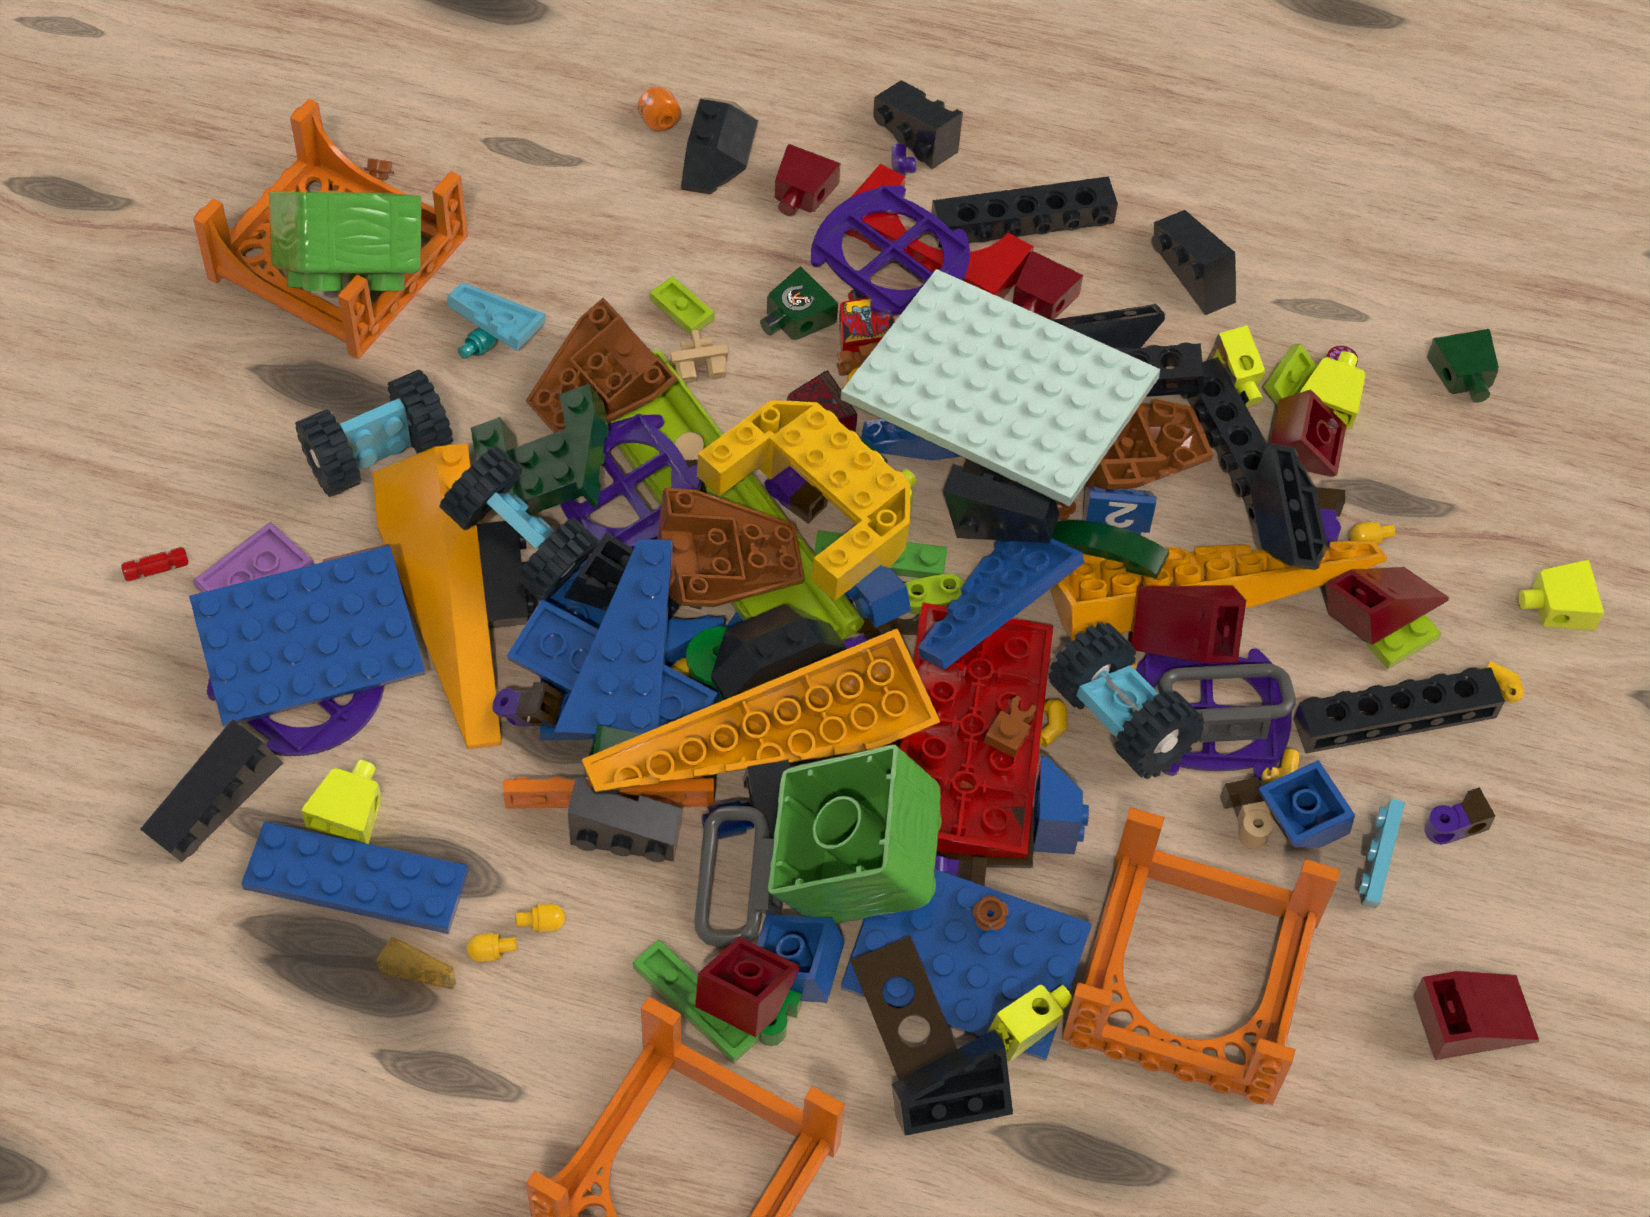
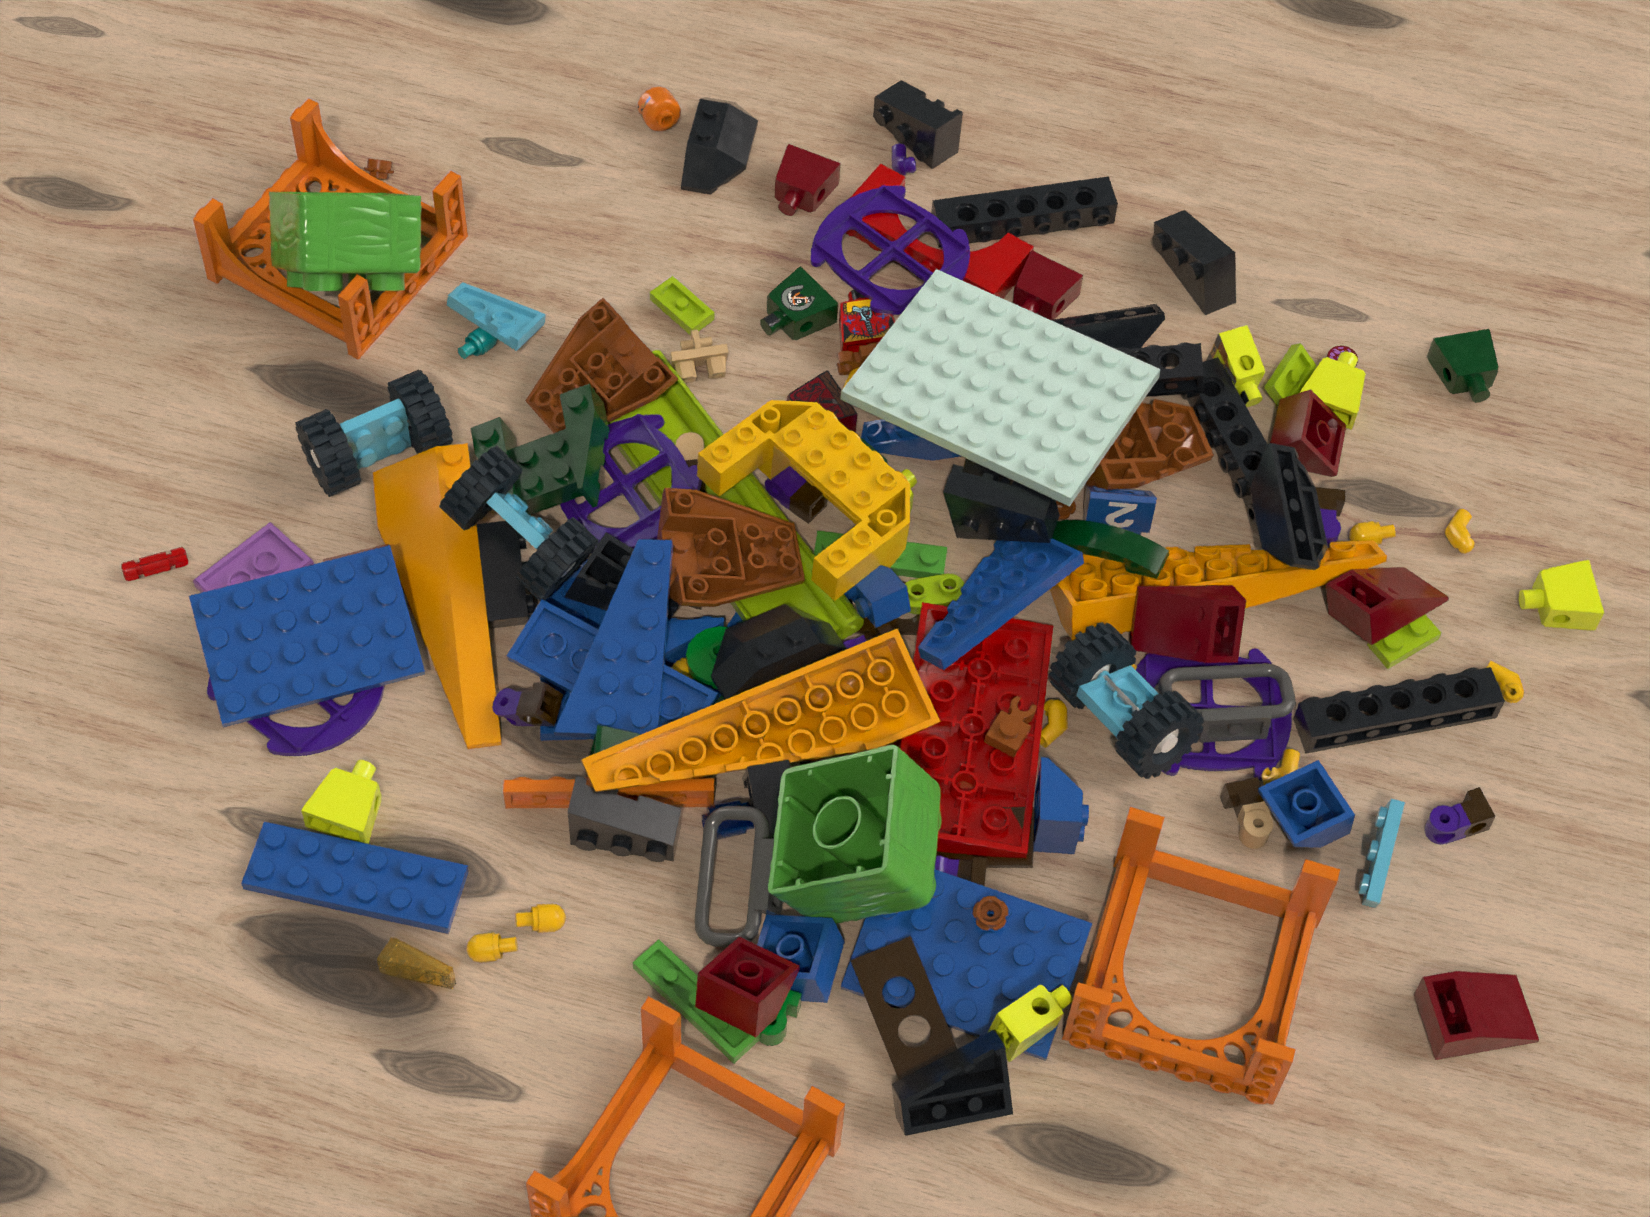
(211, 791): black wedge -> none
(1457, 532): none -> yellow arm

